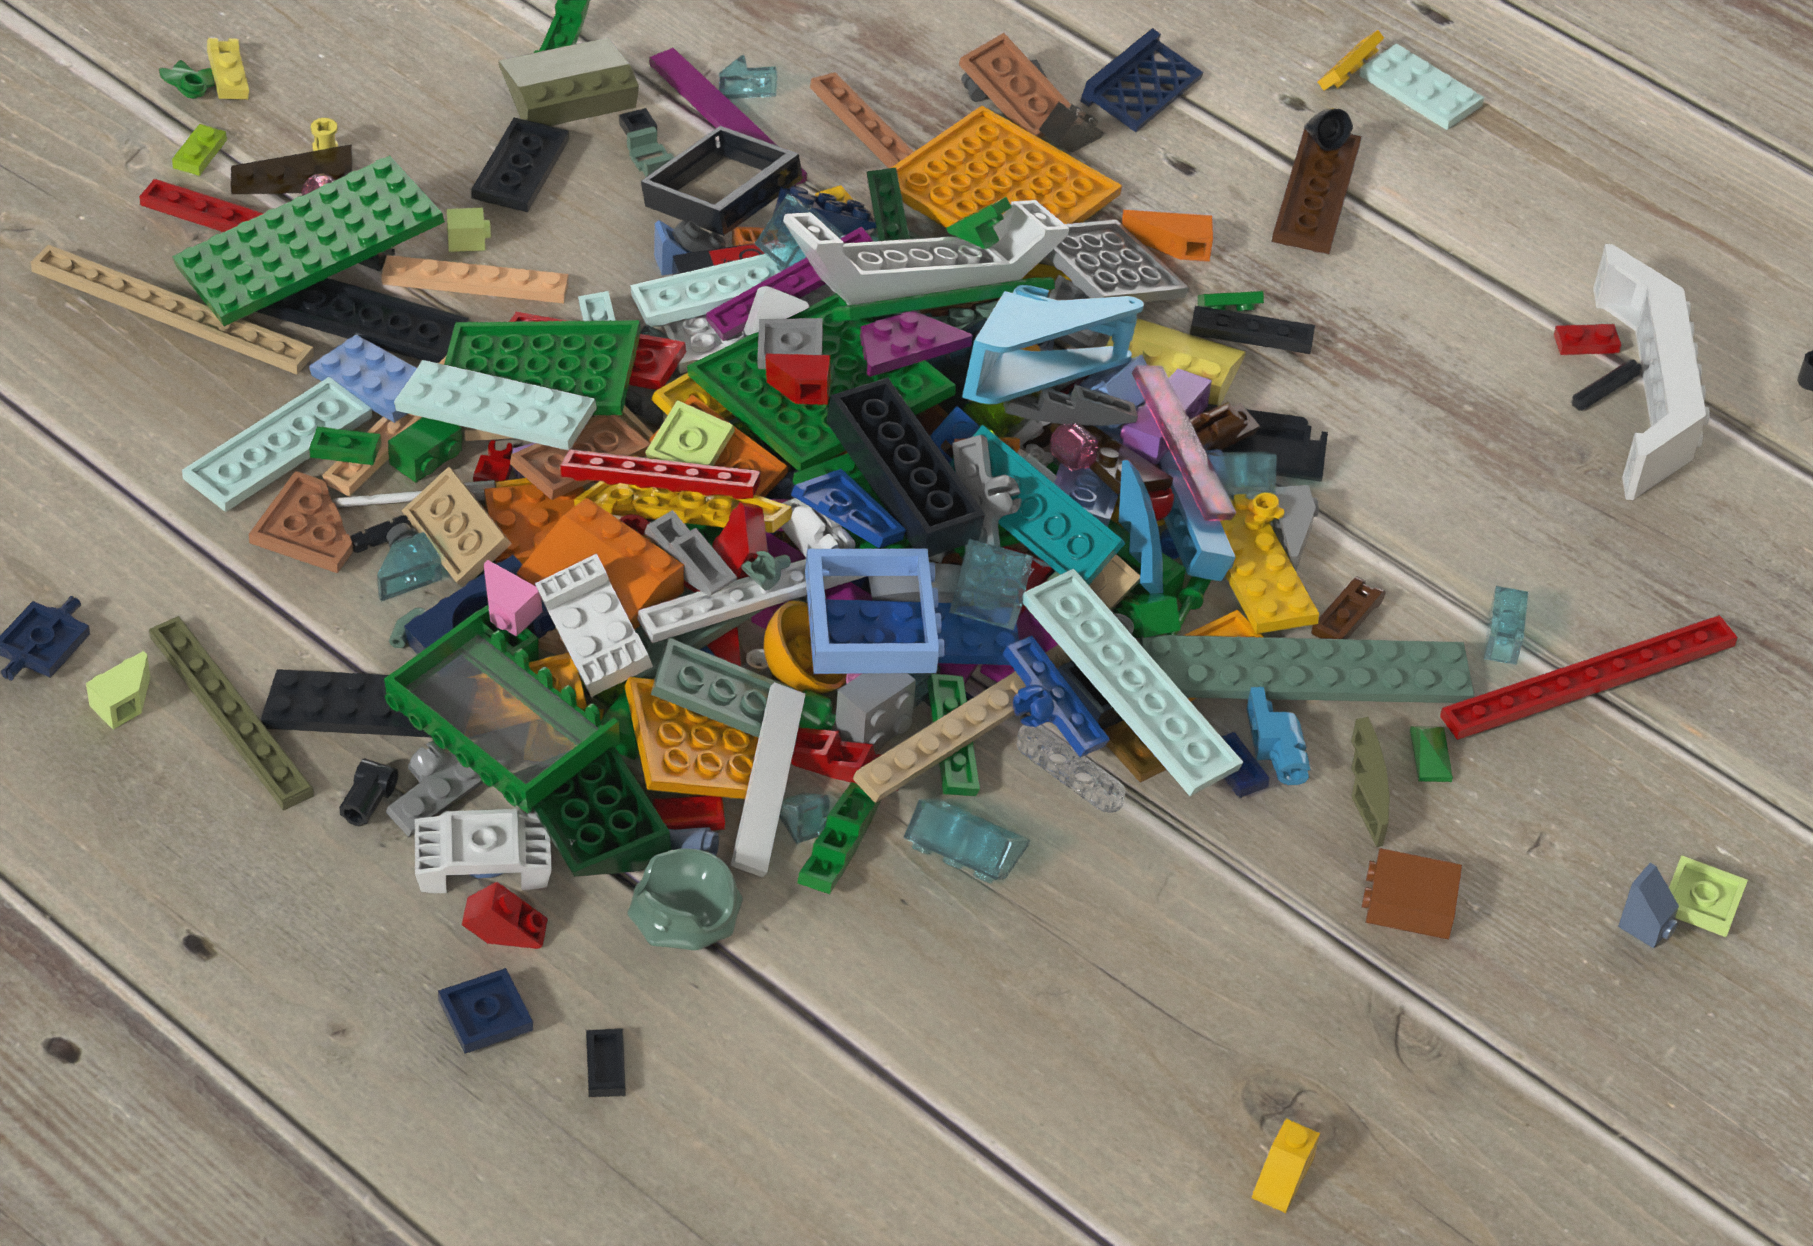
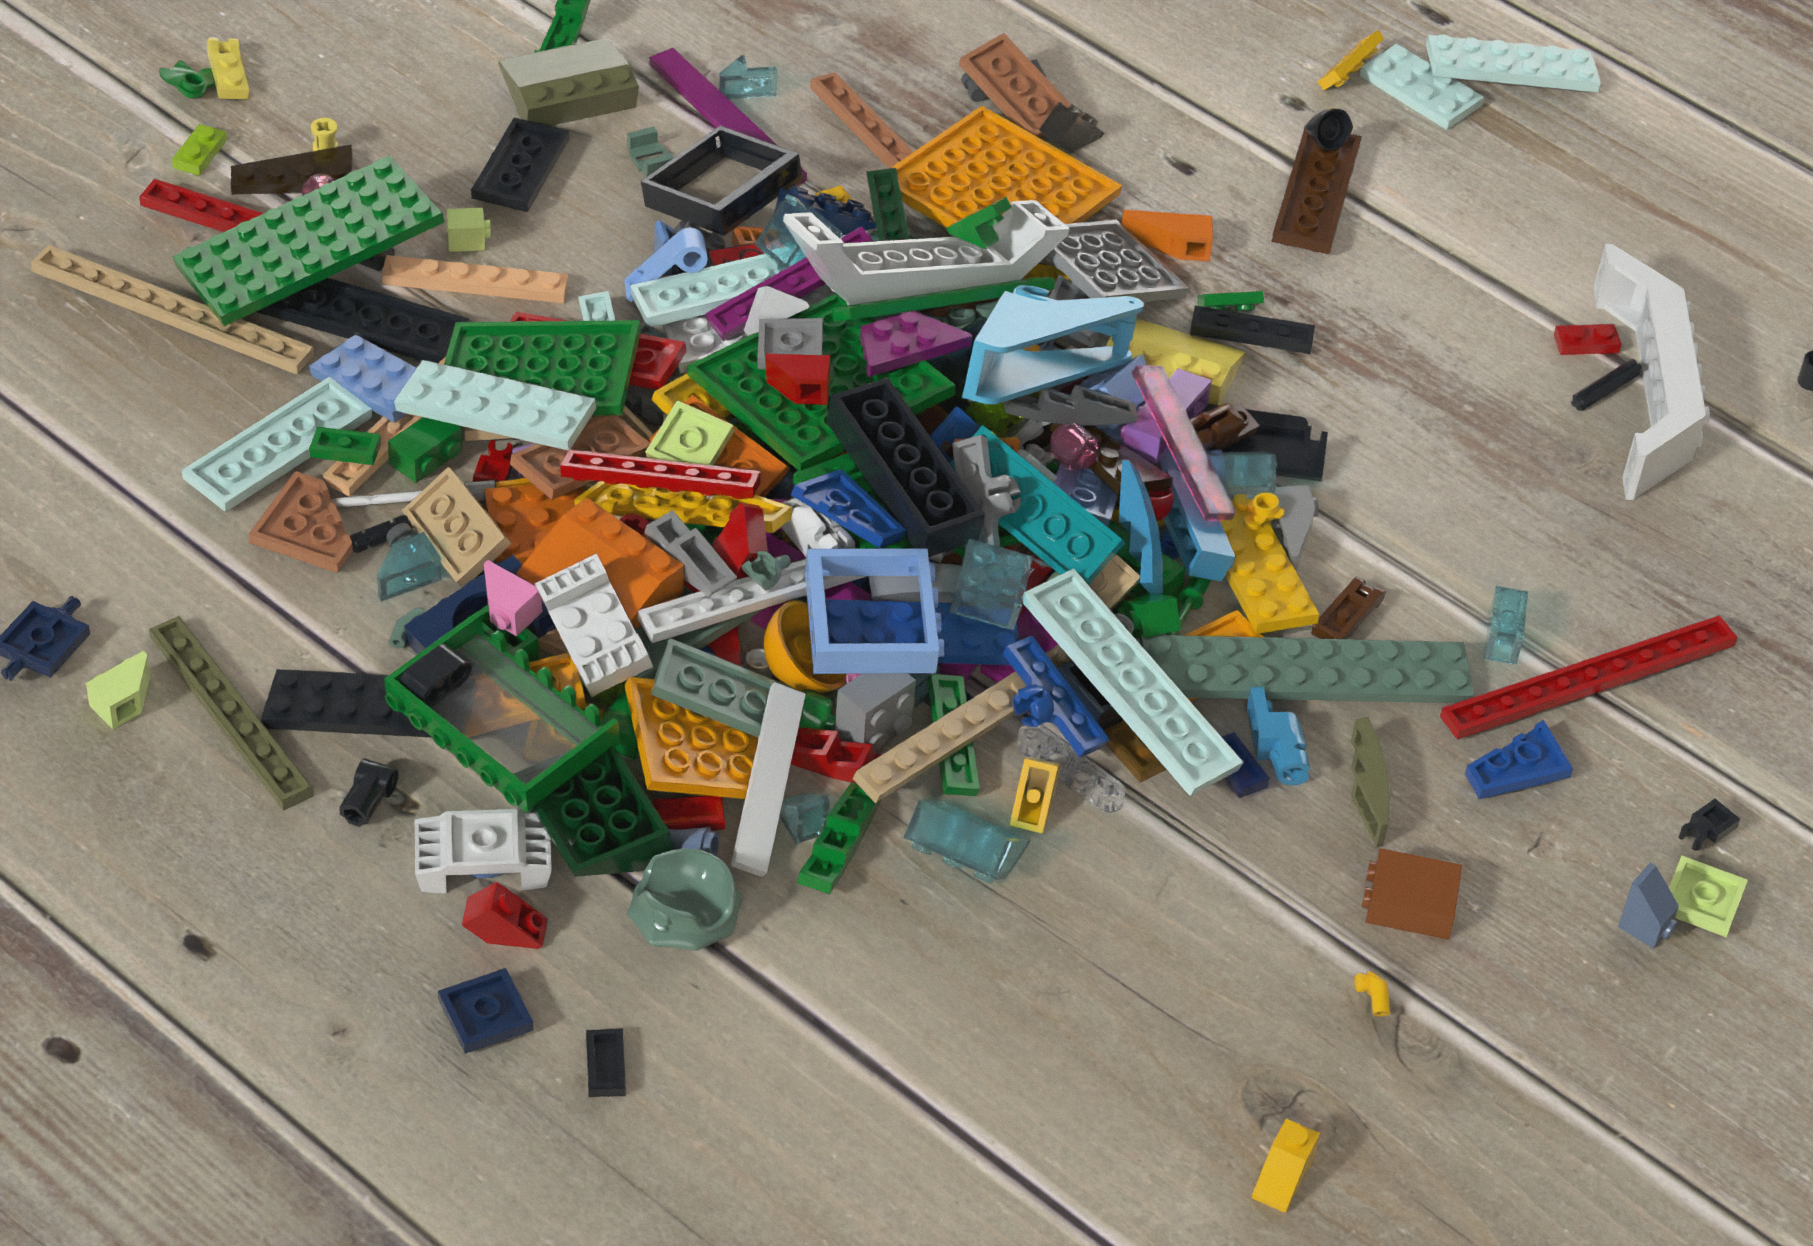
(436, 675): none -> black beam
(440, 786): light grey plate -> none
(636, 120): black plate -> none
(683, 249): none -> light blue door
(1035, 794): none -> yellow slope
(1125, 69): dark blue fence -> none
(1377, 989): none -> yellow arm
(1431, 754): green slope -> none
(1512, 63): none -> light aqua plate
(1521, 764): none -> blue wing
(1710, 822): none -> black plate

